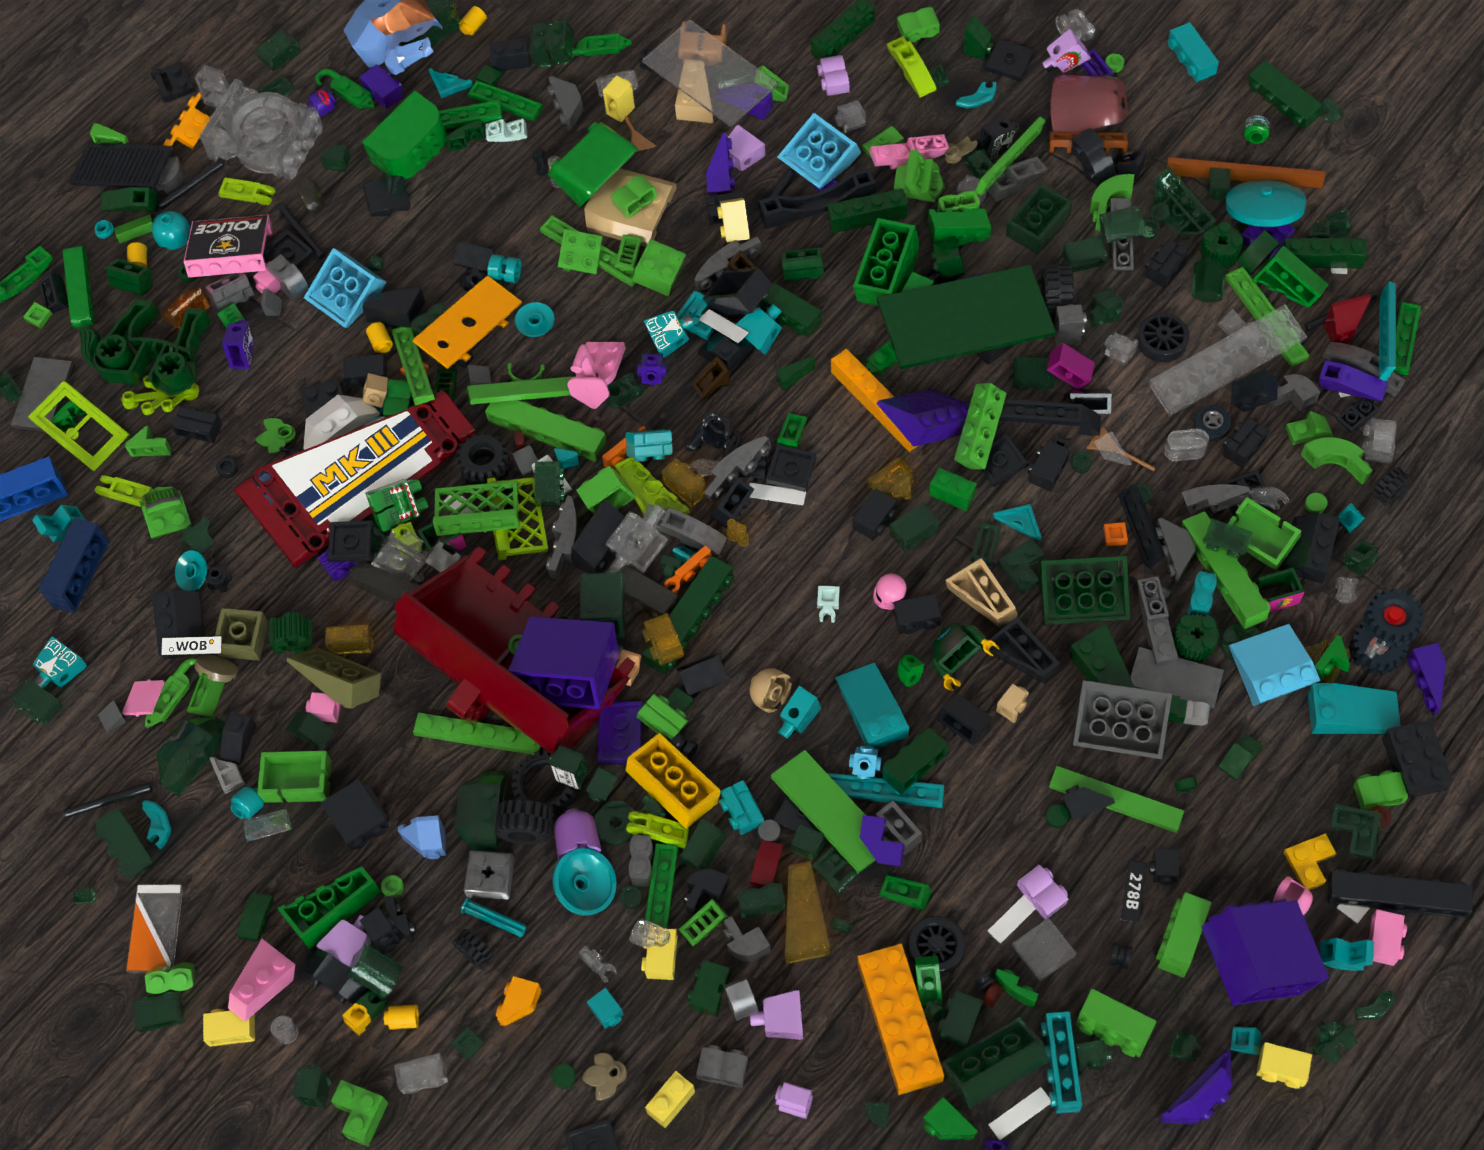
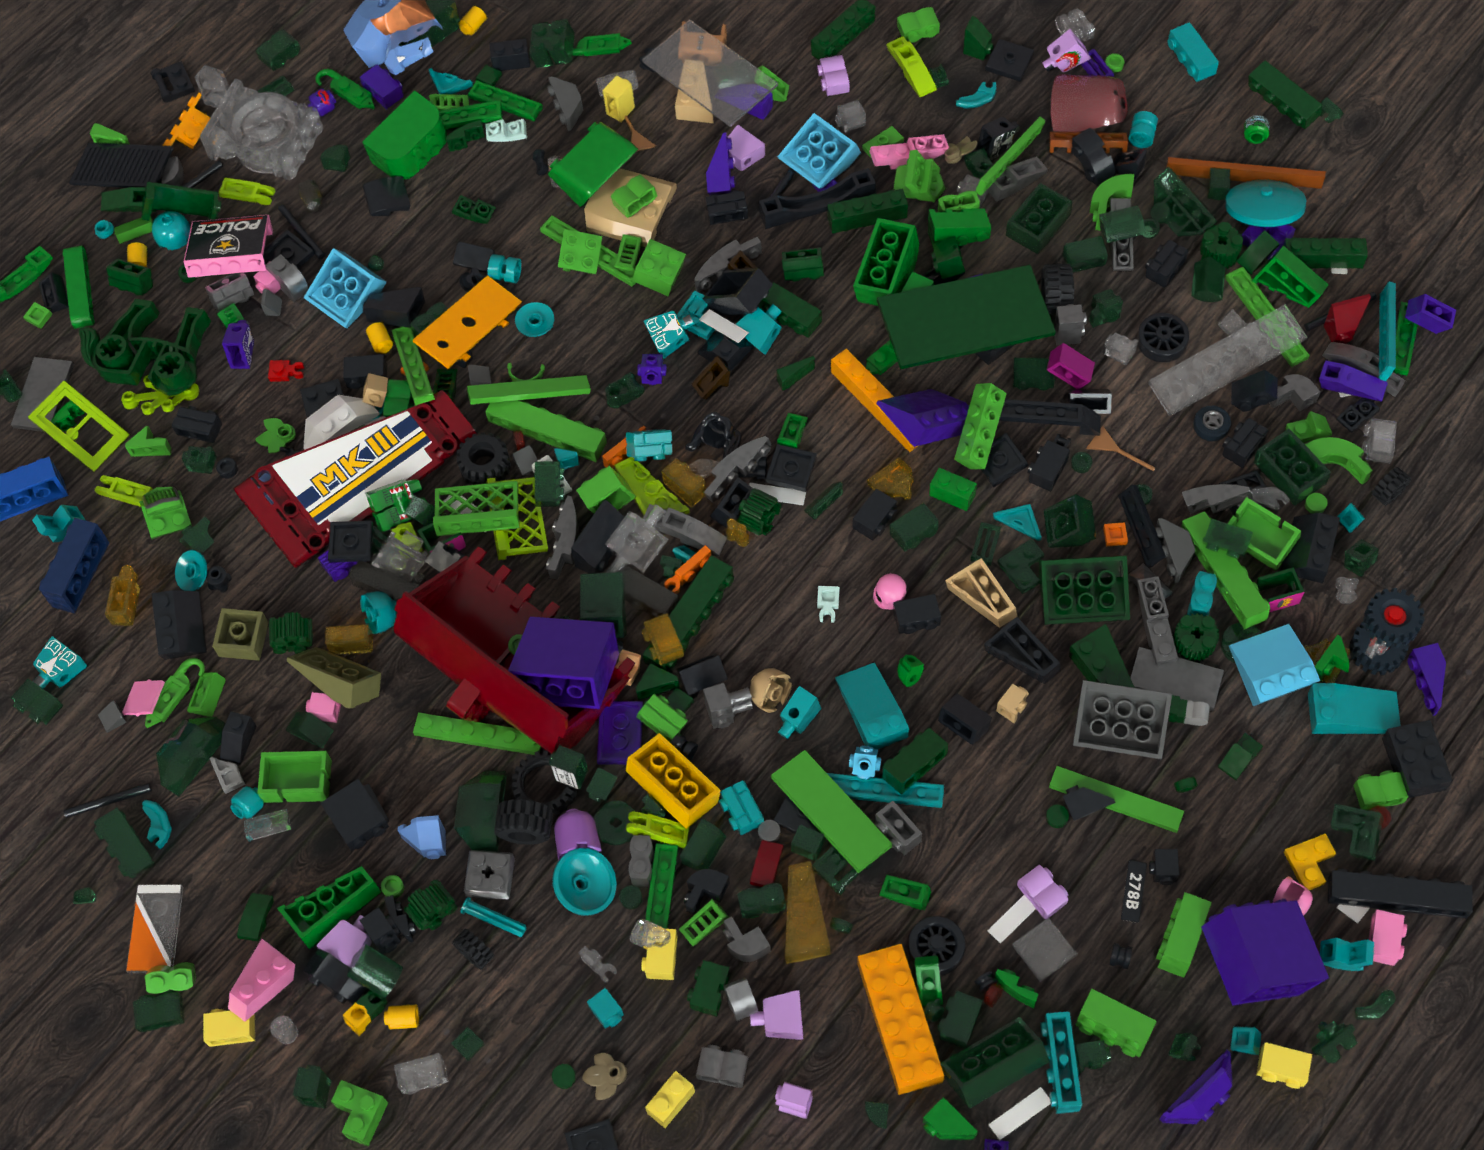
(123, 598): none -> clear yellow hinge
(180, 199): none -> dark green panel
(191, 298): clear orange slope -> none
(191, 645): white sticker -> none
(199, 459): none -> clear green brick
(216, 668): dark tan tile -> none
(282, 370): none -> red plate
(379, 611): none -> teal cylinder
(421, 511): none -> clear green slope
(430, 906): none -> dark green brick
(441, 99): none -> bright green slope
(473, 211): none -> dark green slope
(519, 1000): light orange slope -> none
(595, 369): bright pink plate -> none
(655, 682): none -> dark green slope
(724, 705): none -> flat silver brick
(734, 220): light yellow brick -> none
(759, 512): none -> dark green brick
(824, 500): none -> clear green slope
(872, 836): dark purple tile -> none
(954, 648): dark green torso -> none
(1070, 523): none -> clear green slope
(1111, 449): clear slope -> none
(1143, 129): none -> teal wheel
(1186, 444): clear brick -> none
(1292, 466): none -> clear green brick
(1335, 225): clear green brick -> none
(1430, 313): none -> dark purple brick

